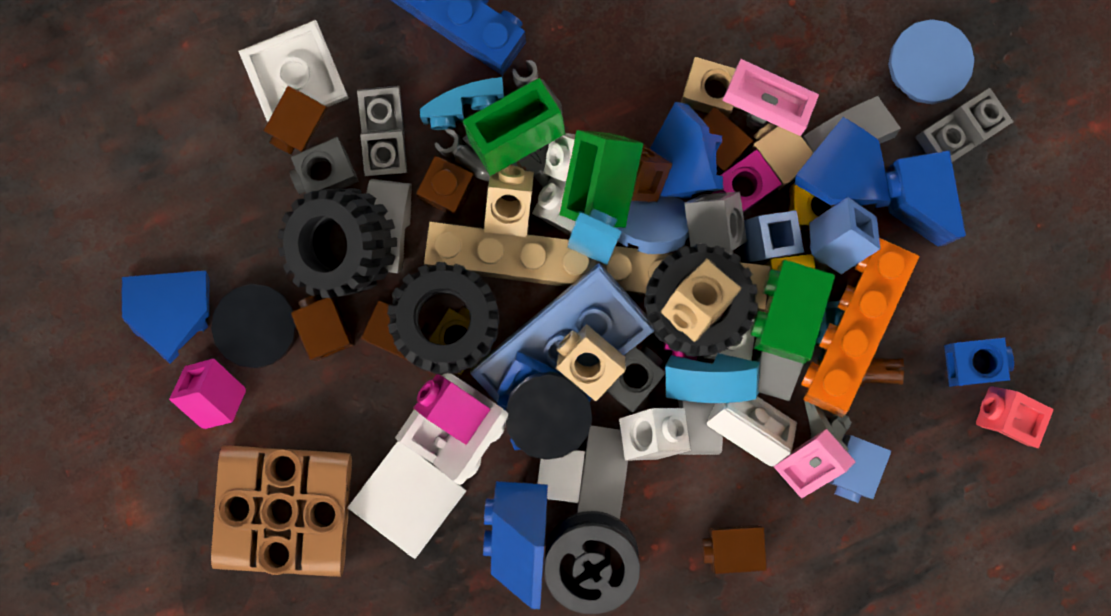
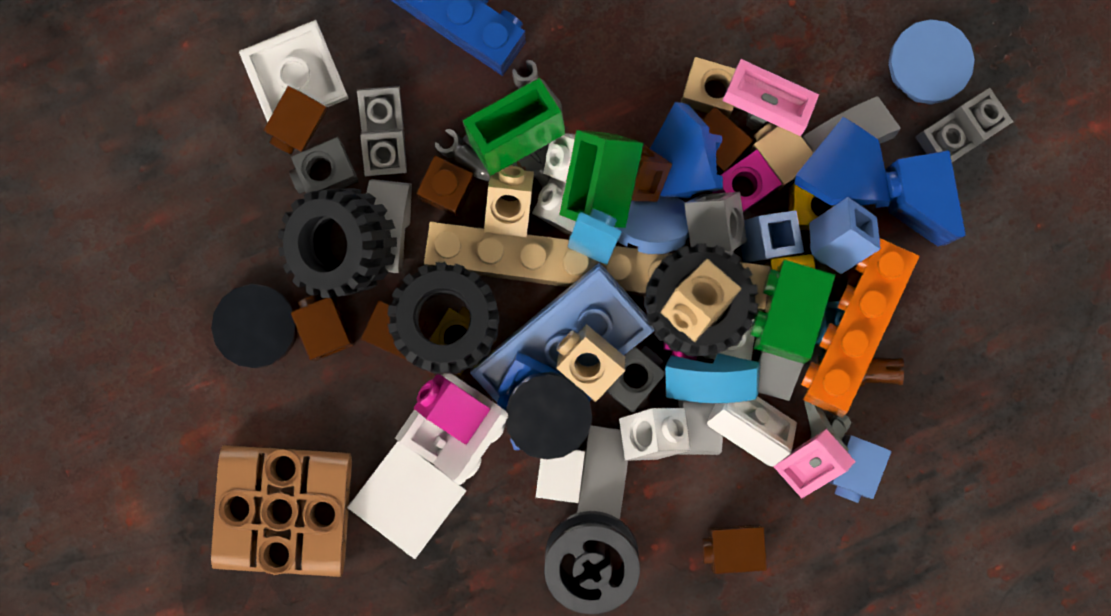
(166, 308): blue slope -> none
(208, 394): dark pink panel -> none
(449, 107): dark azure slope -> none
(517, 538): blue slope -> none
(960, 365): blue brick -> none
(1014, 416): coral bracket -> none

